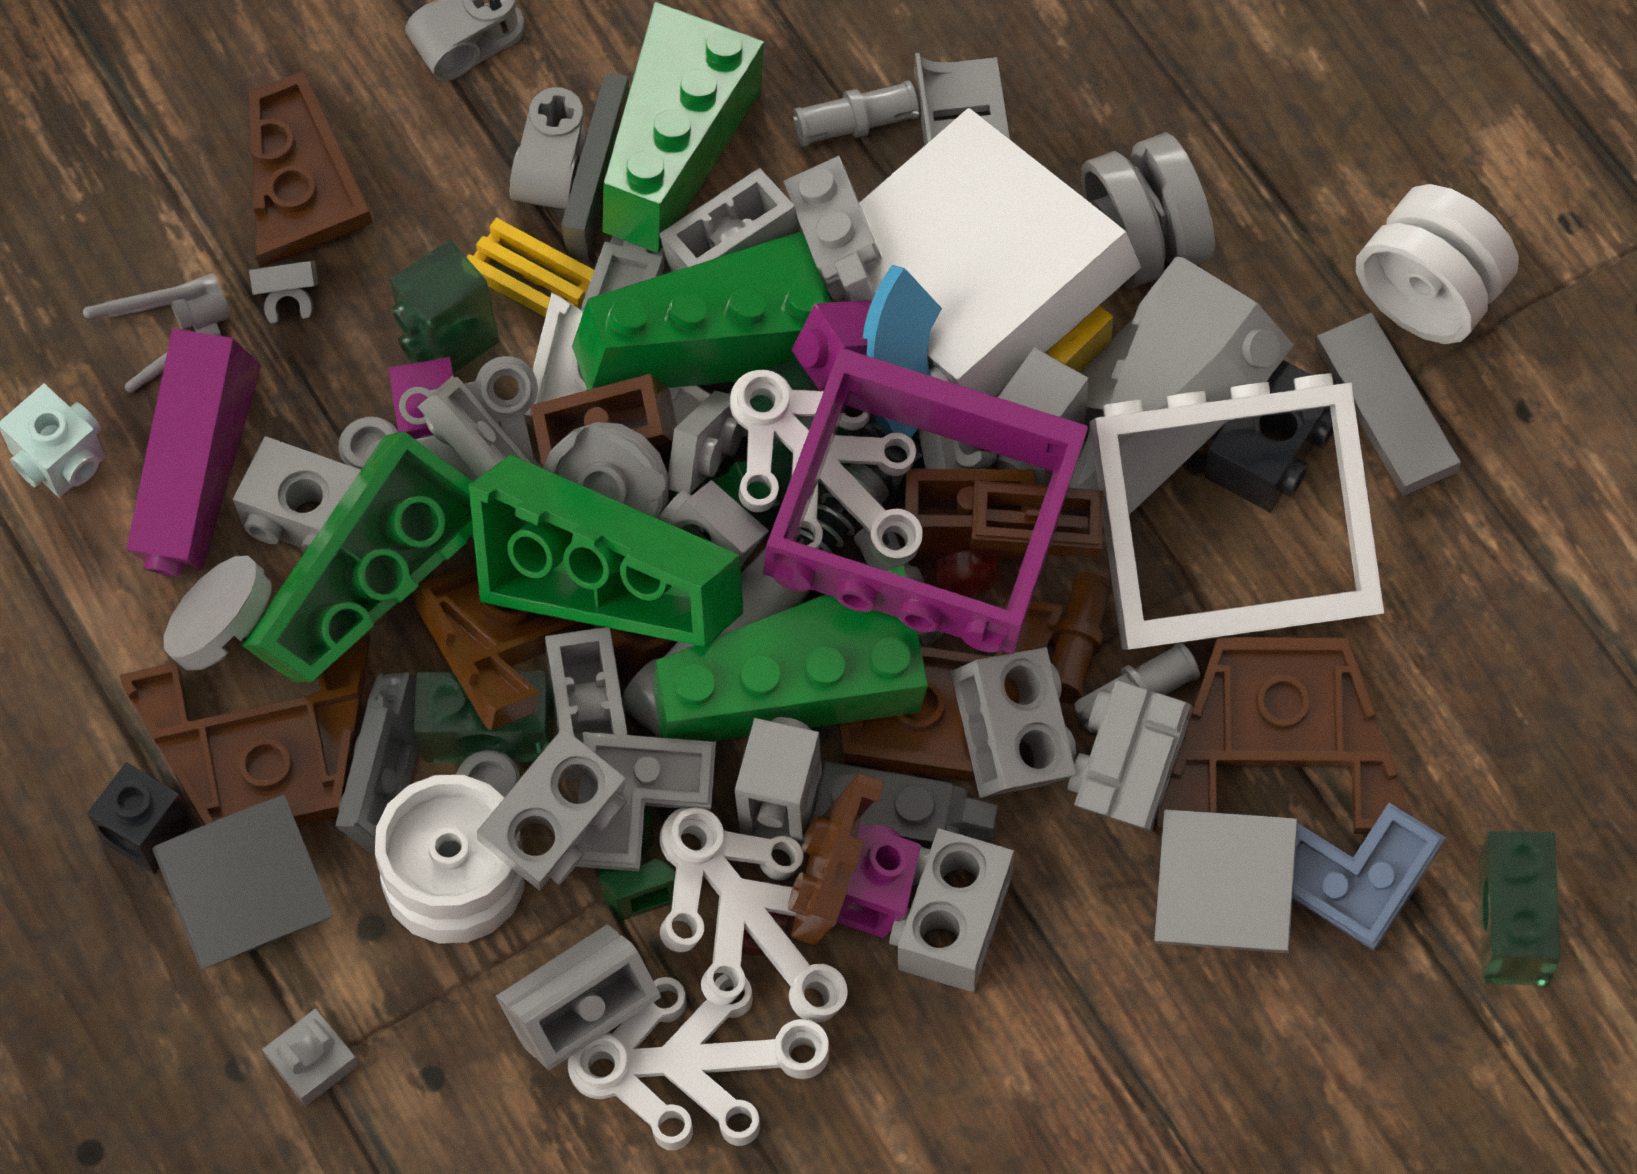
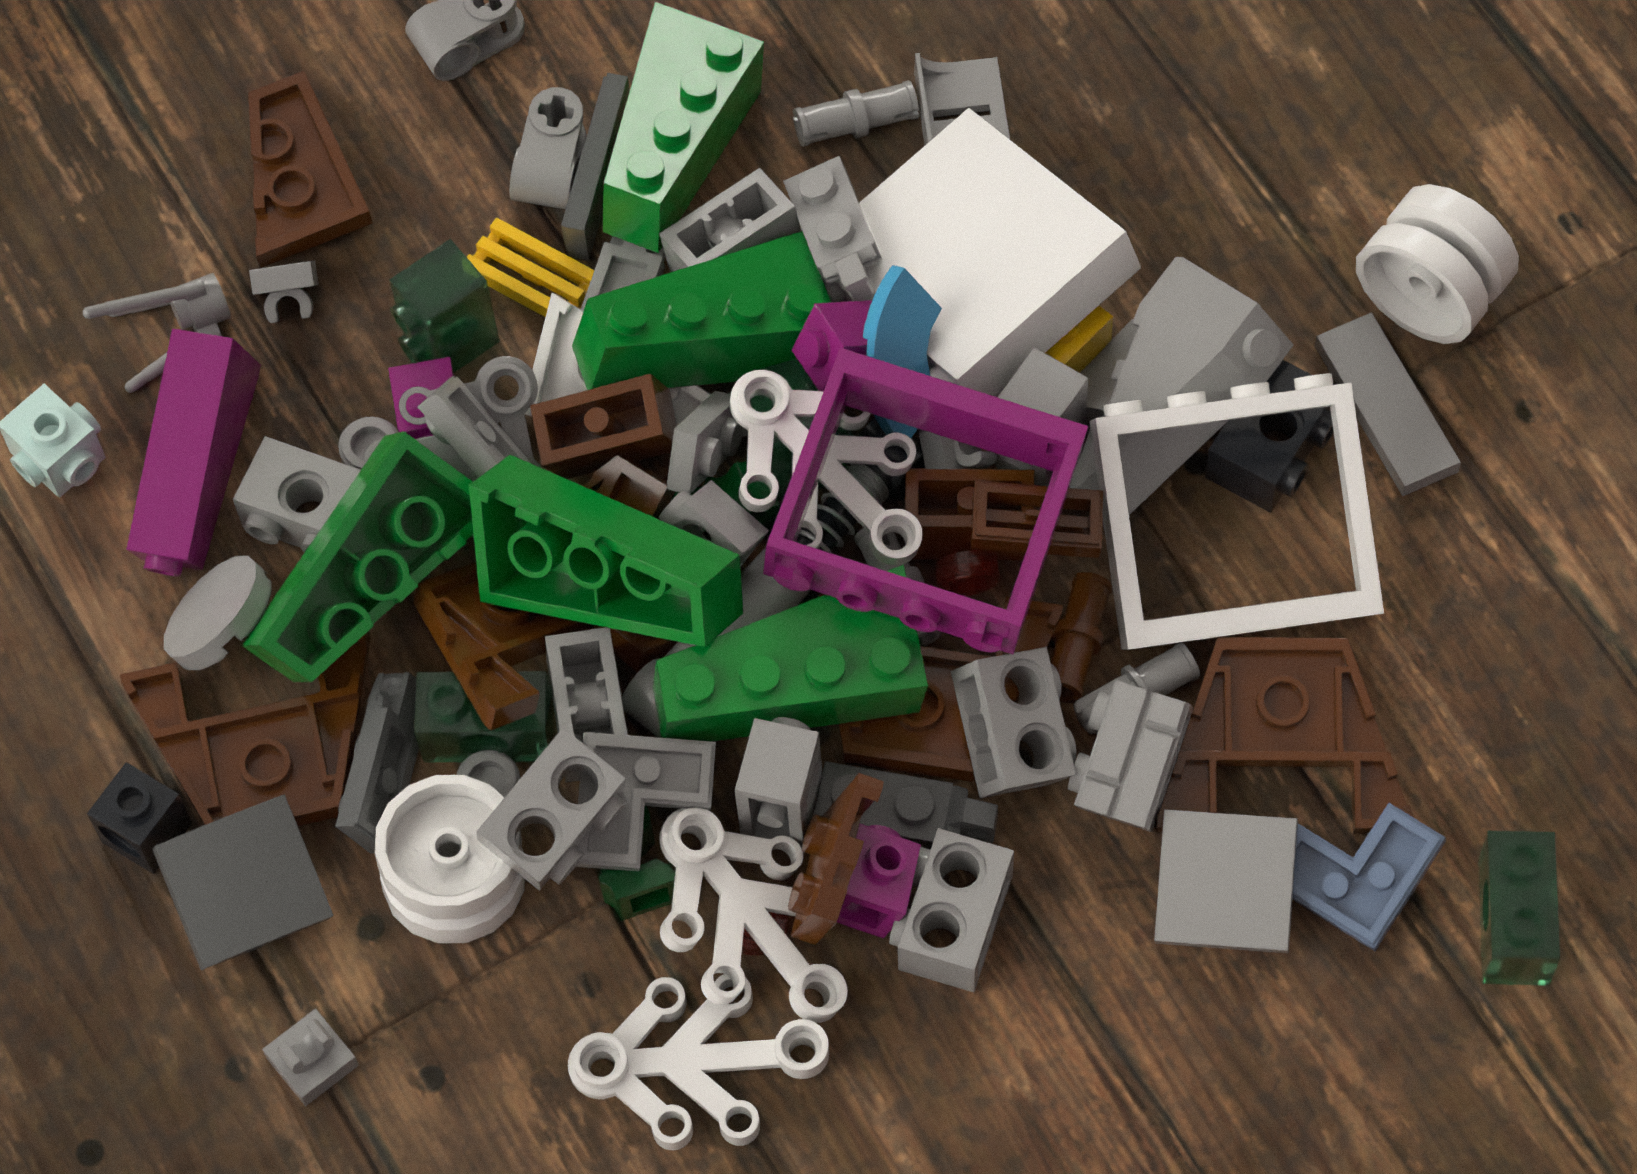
(578, 996): light grey brick -> none
(615, 464): light grey tile -> none
(1155, 202): light grey wheel -> none

